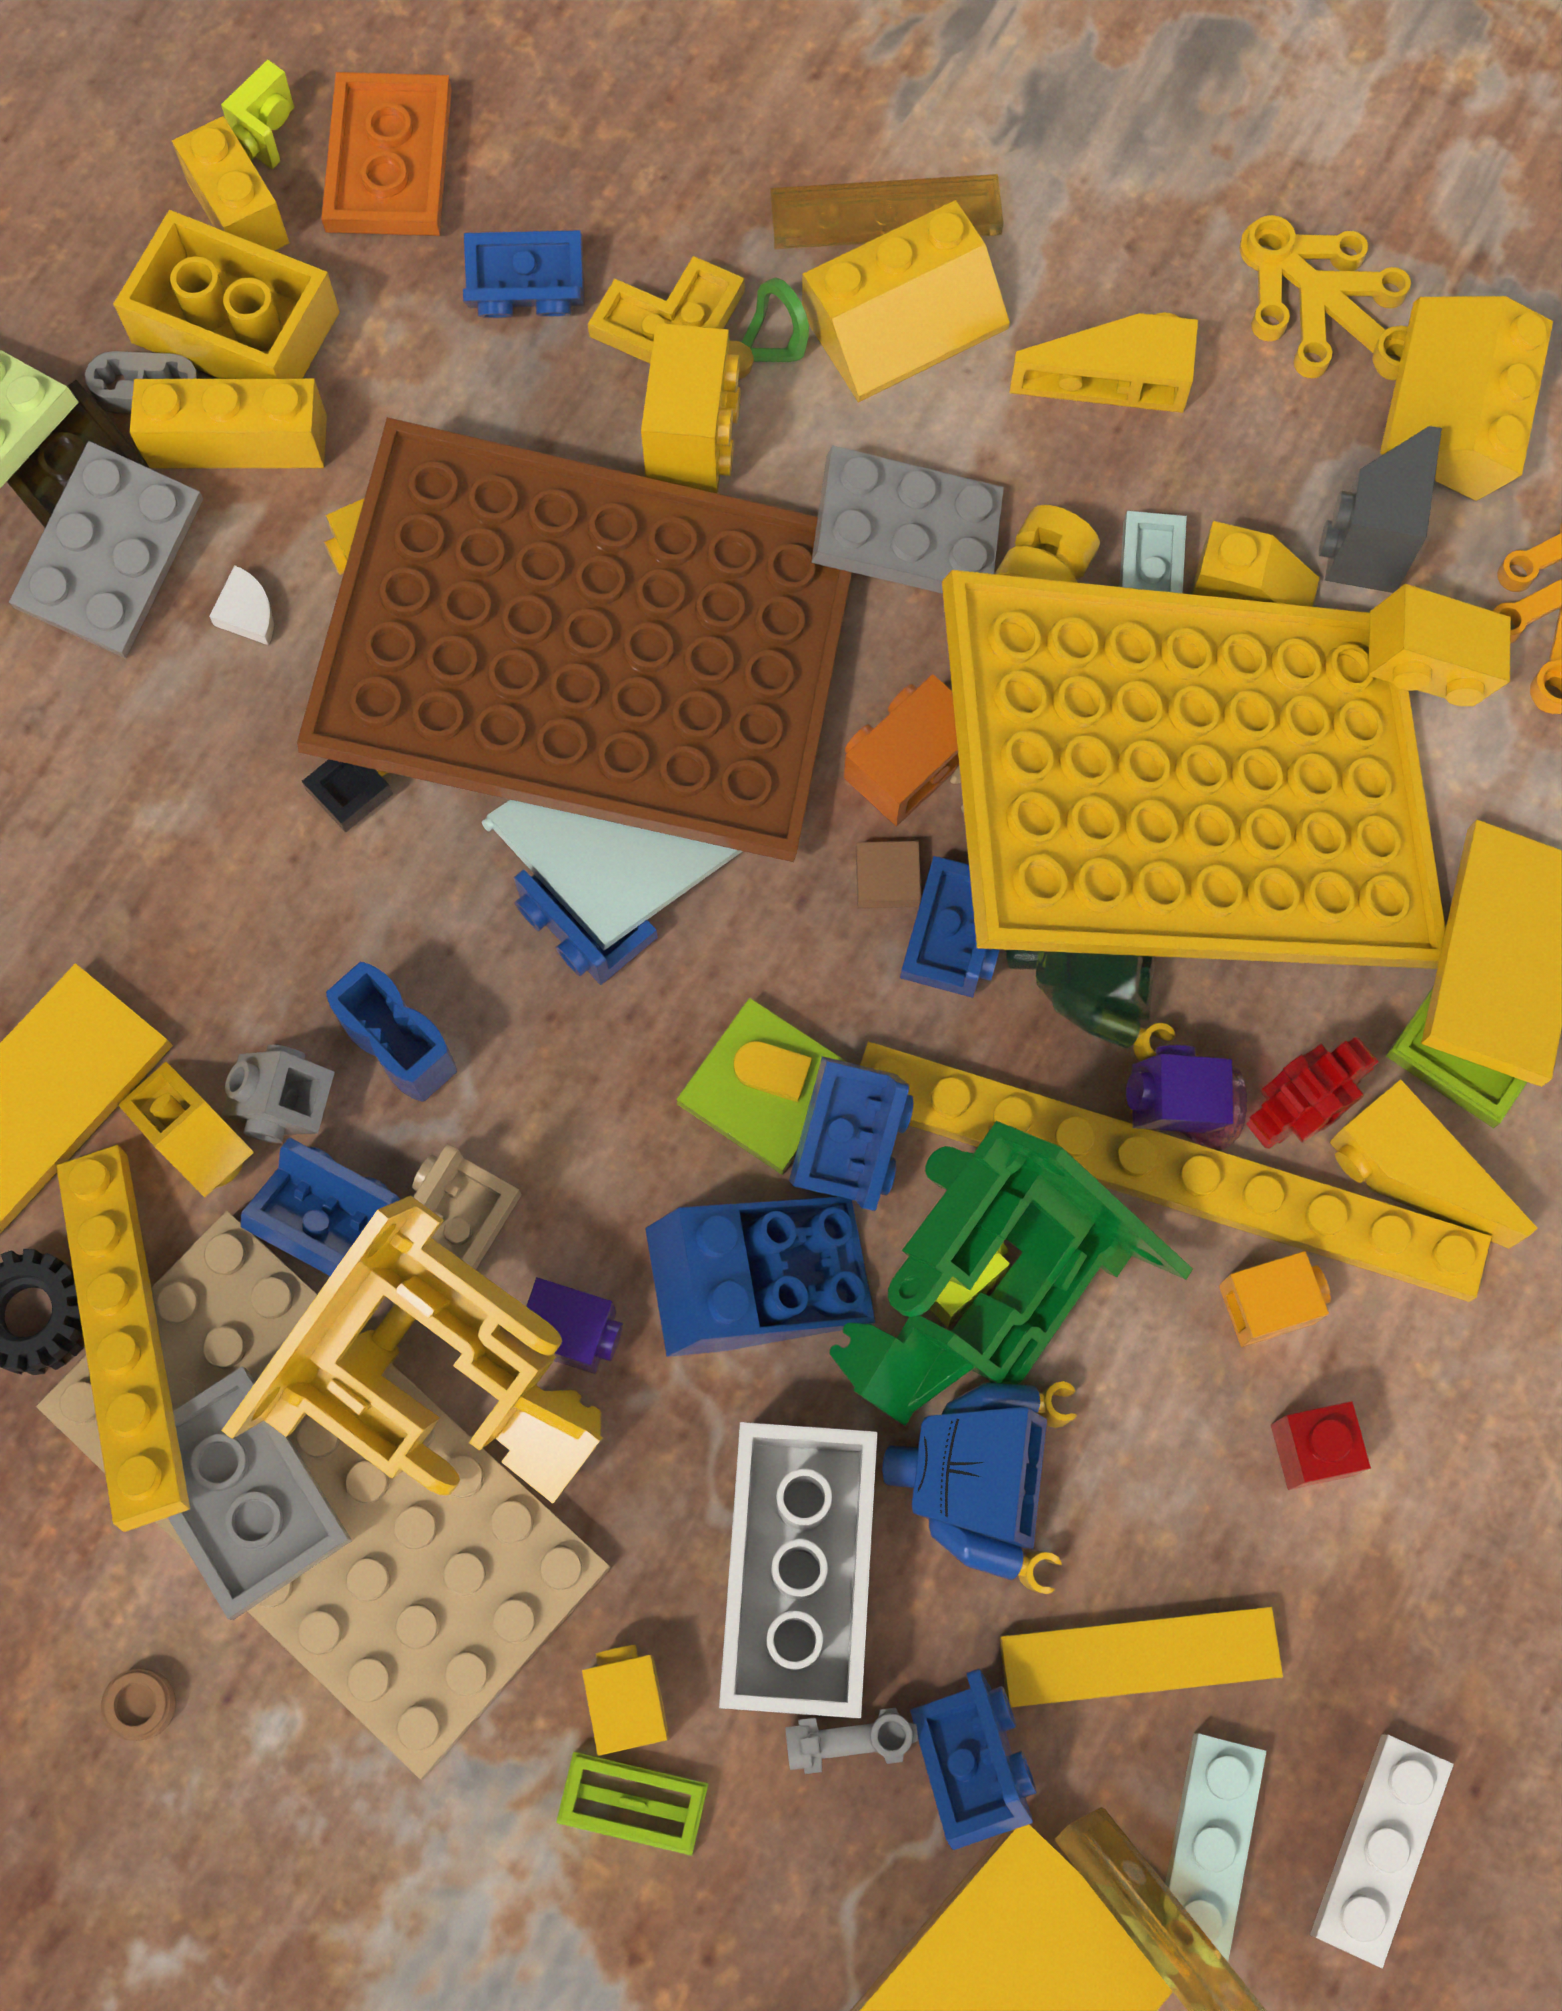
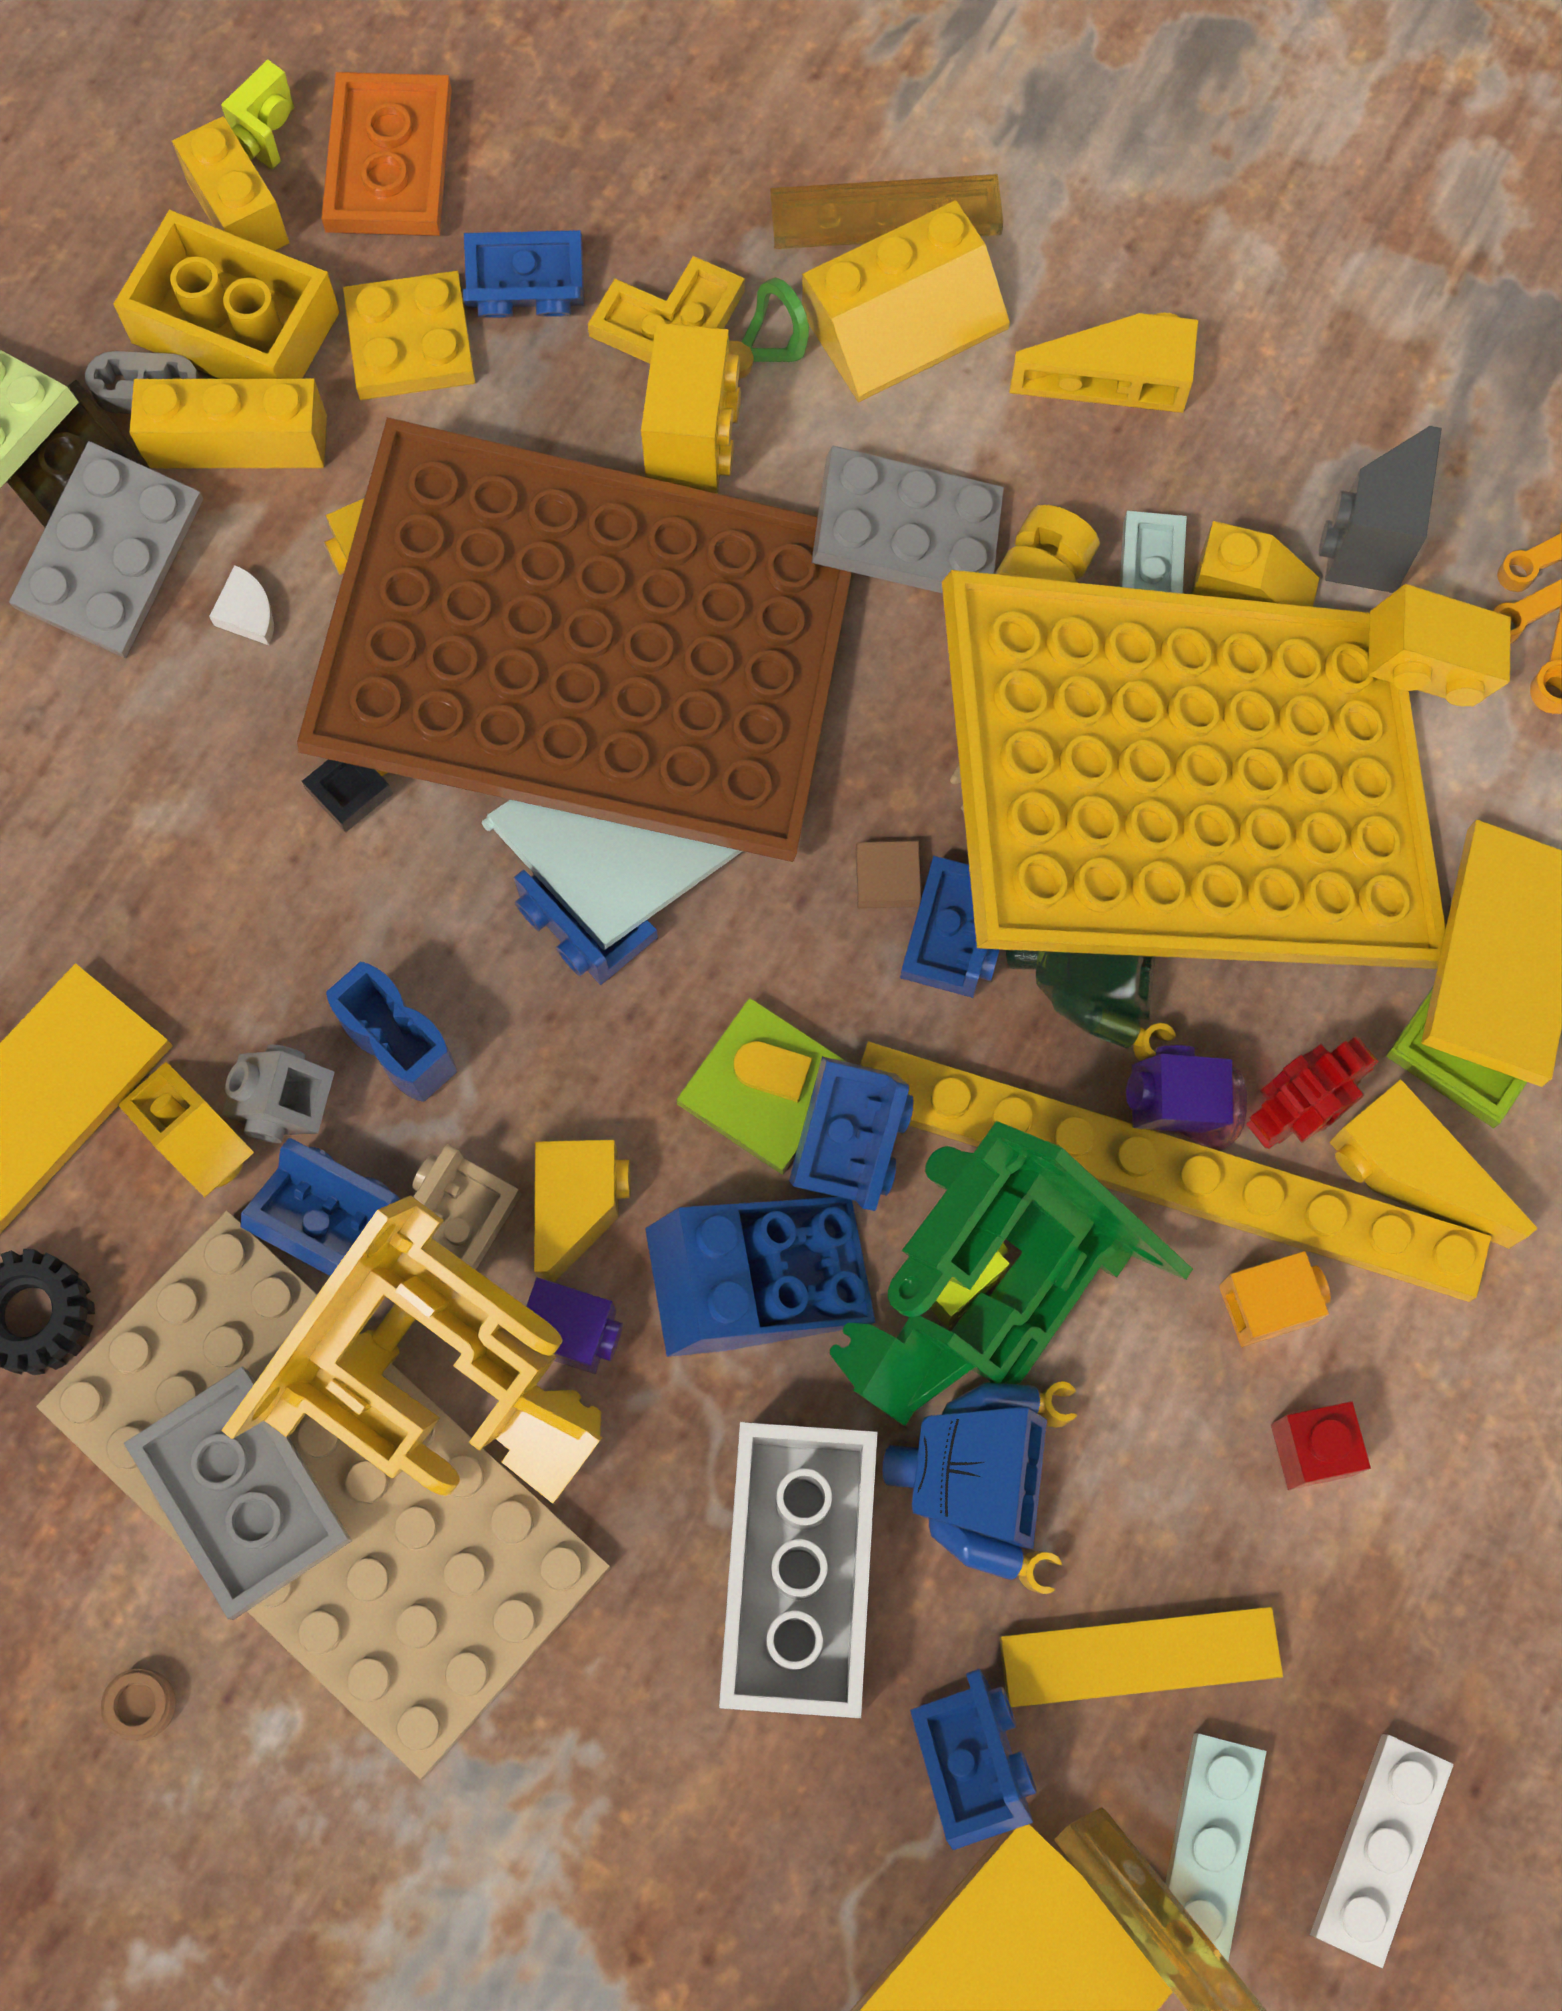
(122, 1340): yellow plate -> none
(408, 335): none -> yellow plate
(574, 1199): none -> yellow slope
(624, 1700): yellow brick -> none
(690, 1816): lime tile -> none
(888, 1736): light grey bar -> none
(906, 752): orange brick -> none
(1322, 292): yellow plant -> none
(1478, 377): yellow slope -> none

